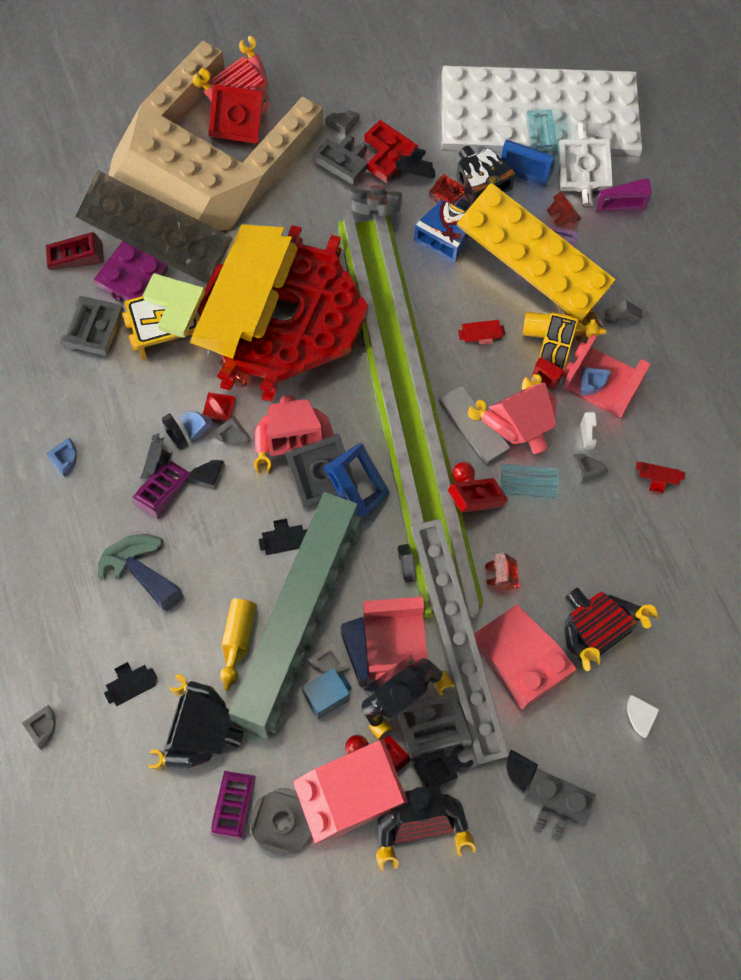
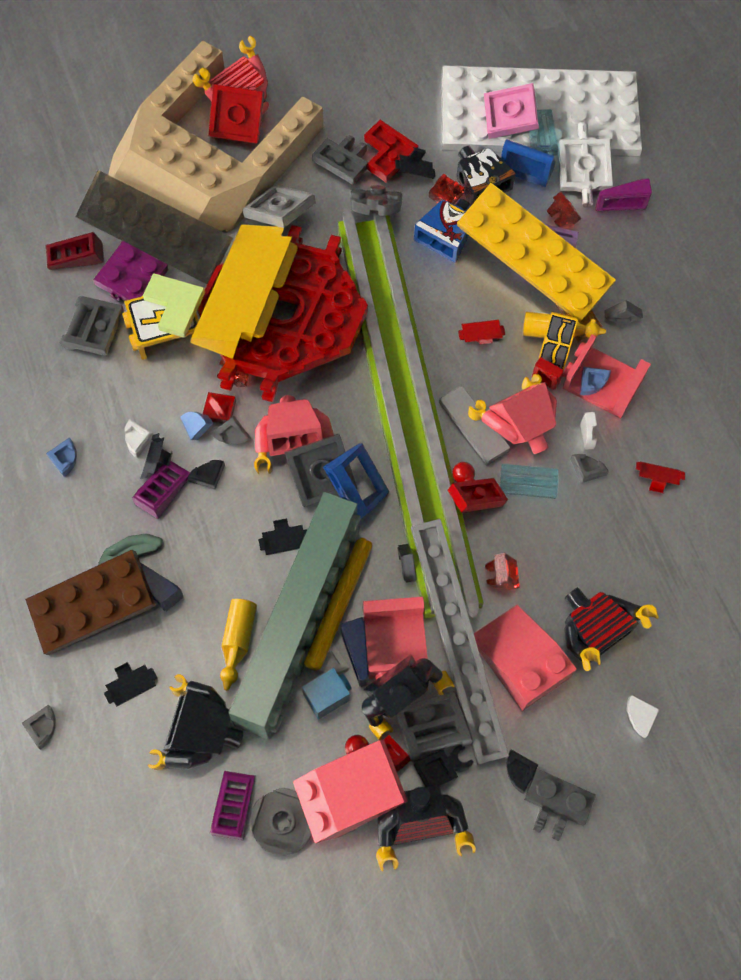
(90, 602): none -> reddish brown plate
(136, 437): none -> white tile
(174, 431): black tile -> none
(279, 206): none -> light grey plate
(338, 604): none -> yellow axle
(342, 121): flat silver tile -> none
(511, 111): none -> bright pink plate

